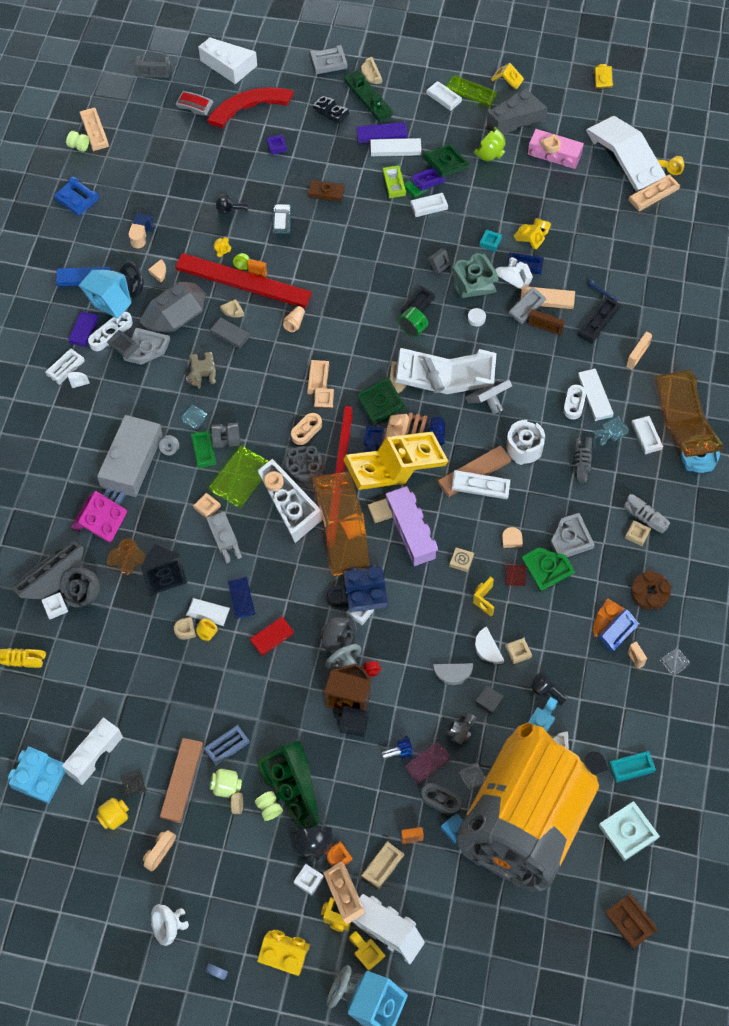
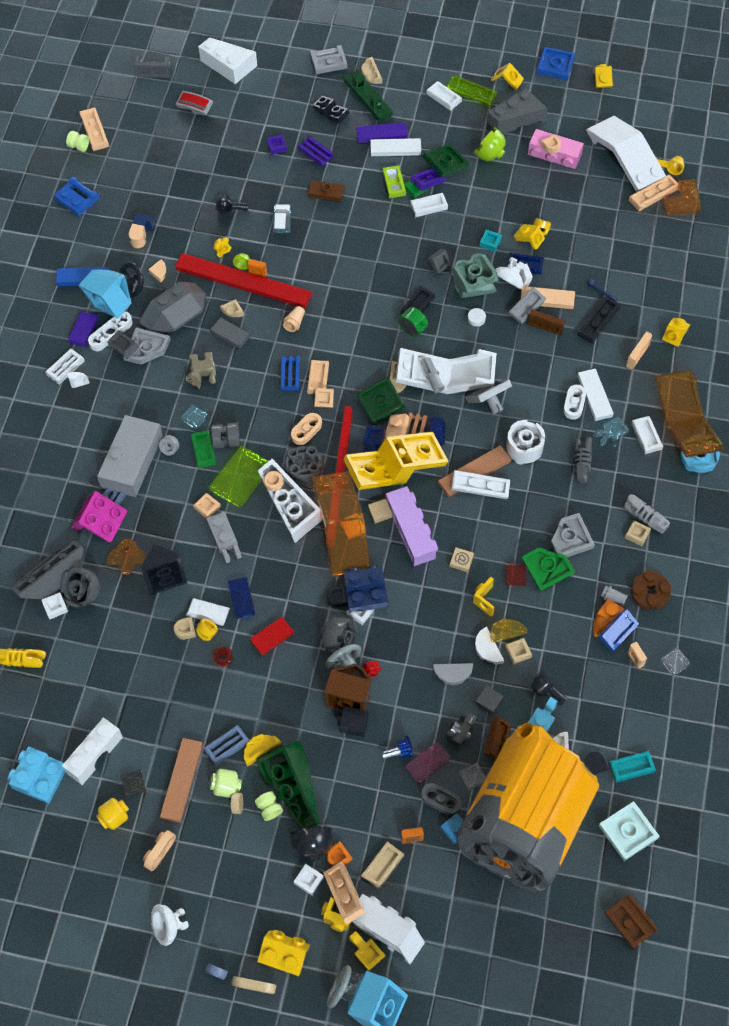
(222, 651): none -> clear red plate
(247, 99): red tile -> none
(253, 985): none -> tan tile
(259, 747): none -> yellow tile
(290, 360): none -> blue tile
(317, 149): none -> dark purple tile
(497, 736): none -> reddish brown plate
(506, 629): none -> clear yellow plate
(512, 538): light nougat tile -> none
(555, 63): none -> blue tile
(614, 595): none -> light grey pin
(675, 331): none -> yellow bracket
(687, 202): none -> clear orange plate

